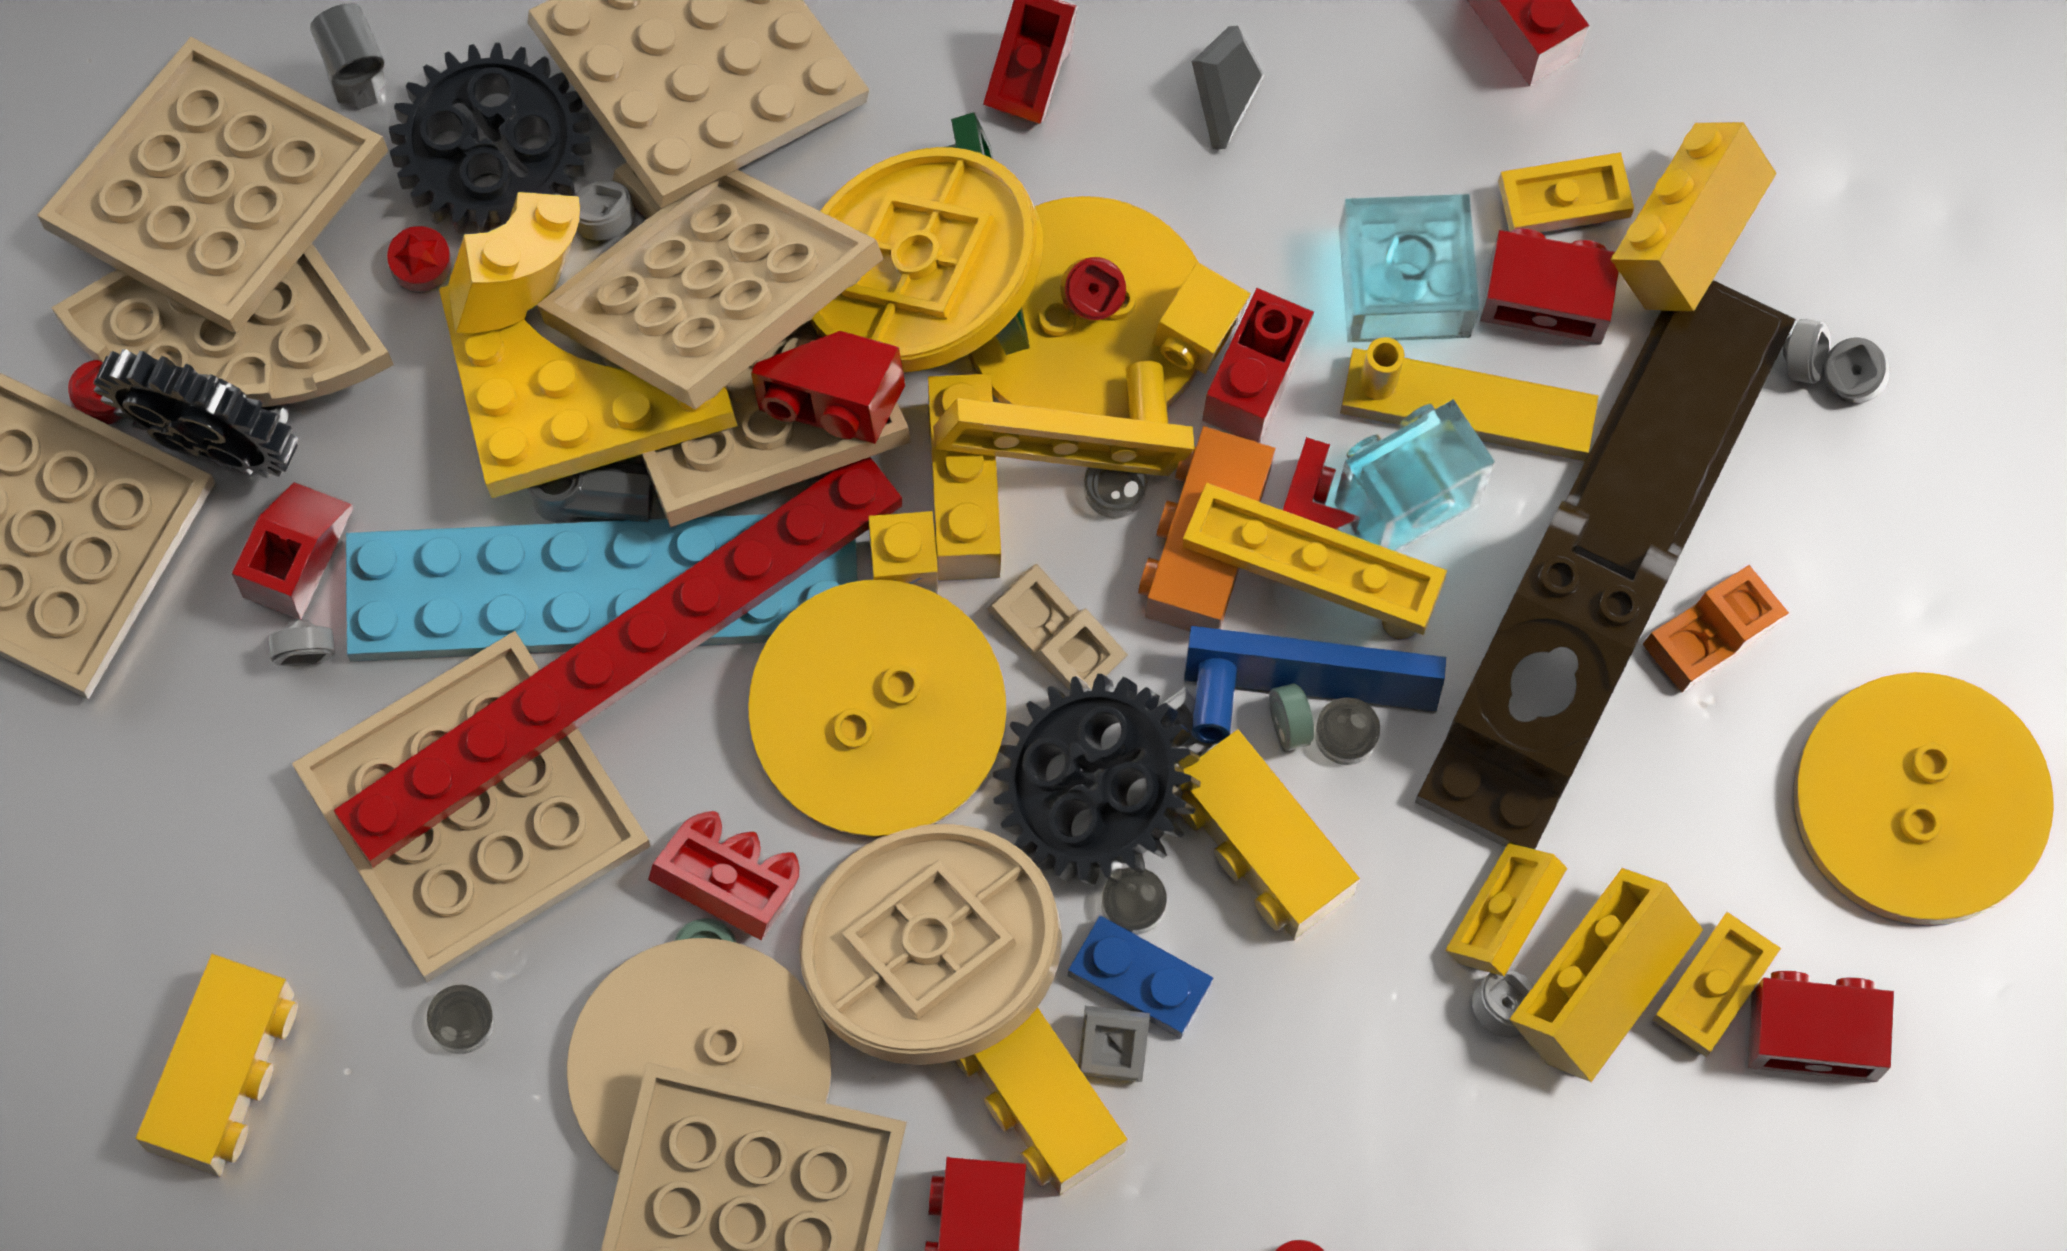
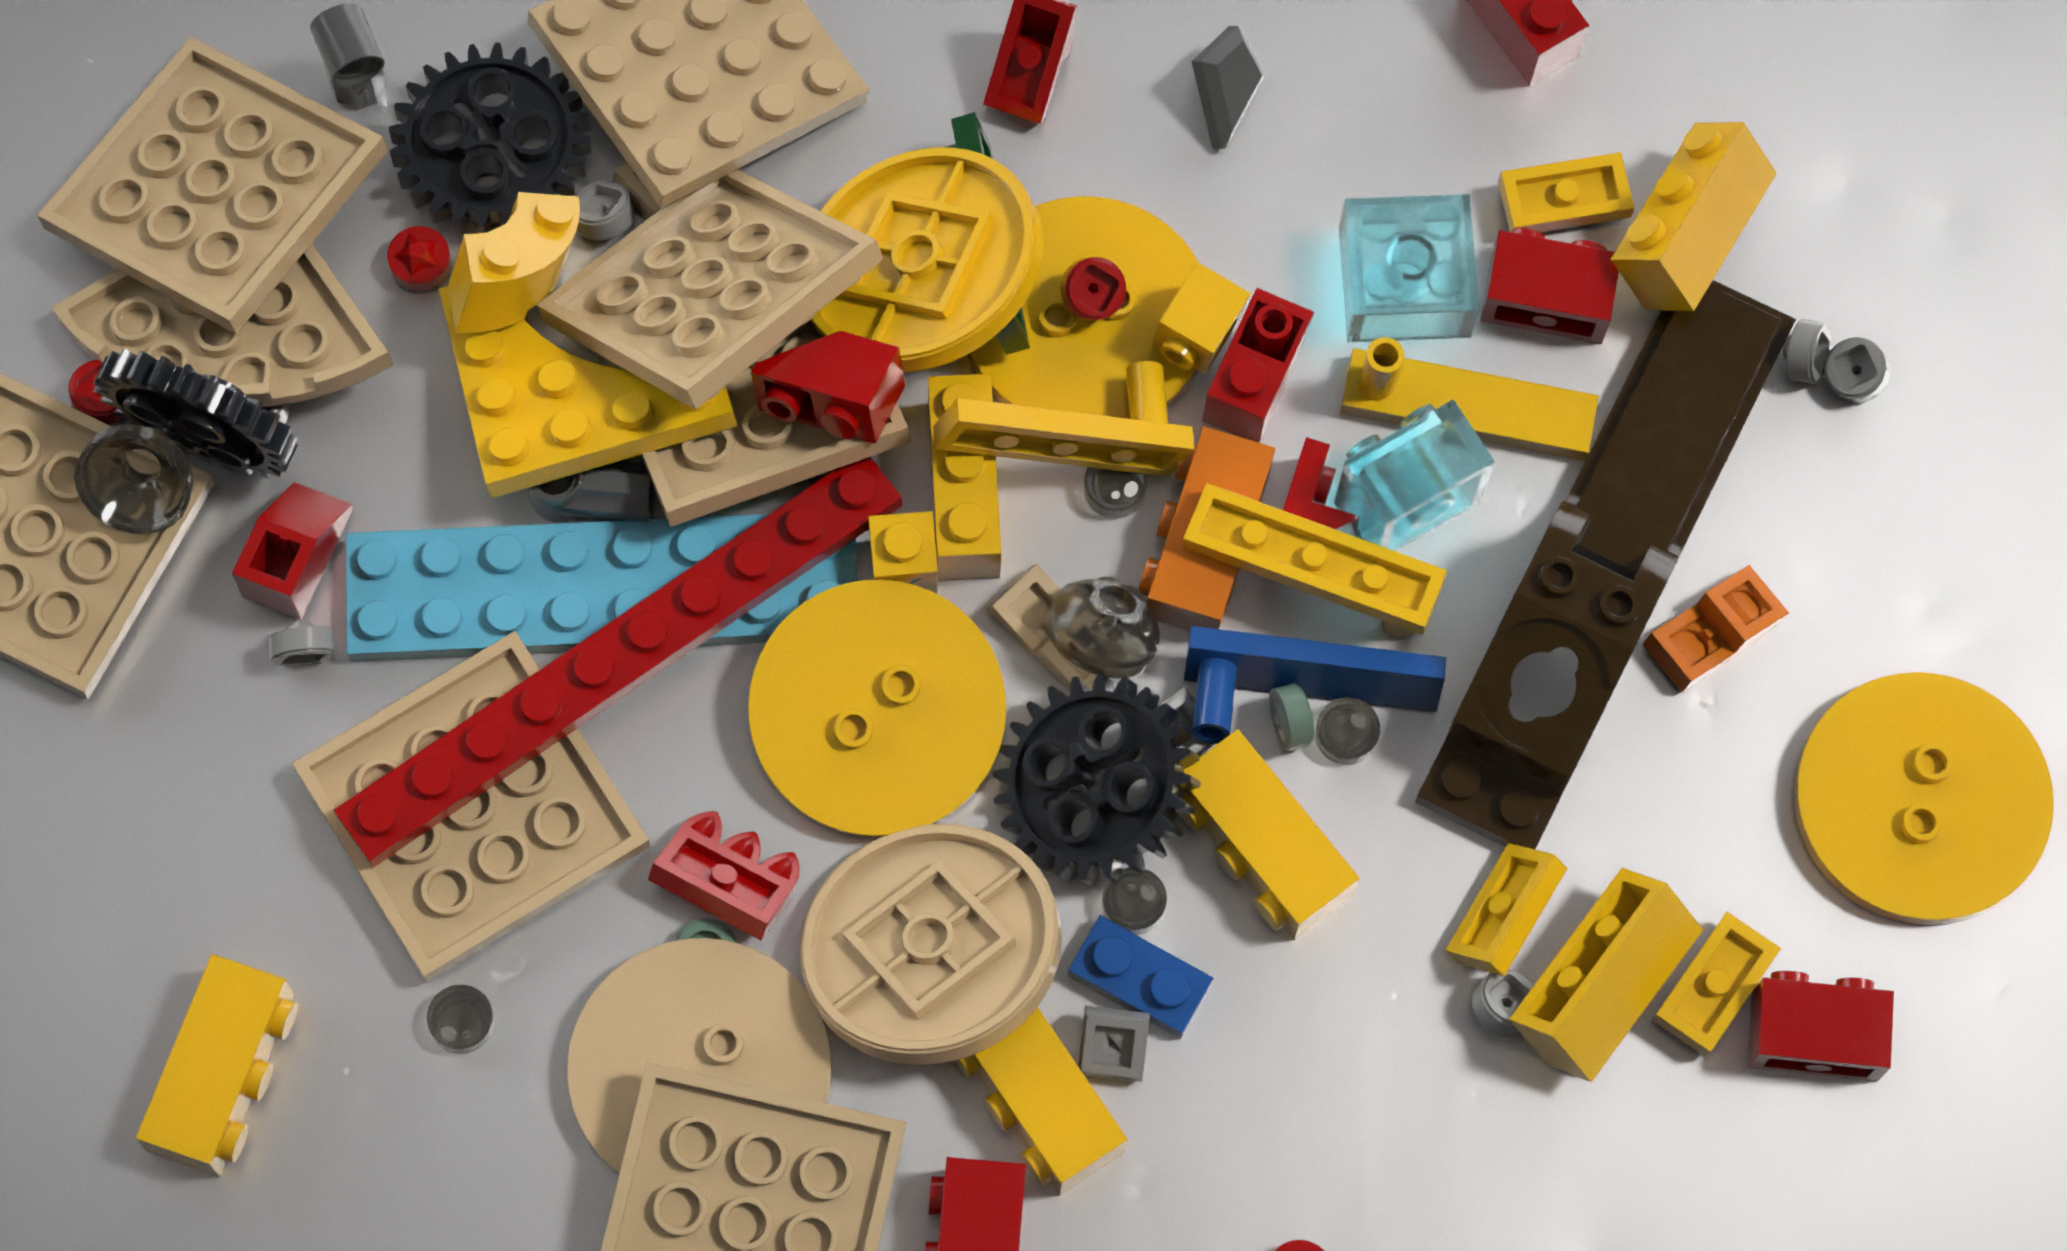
(129, 498): none -> clear smoke piece
(1098, 637): none -> clear smoke piece

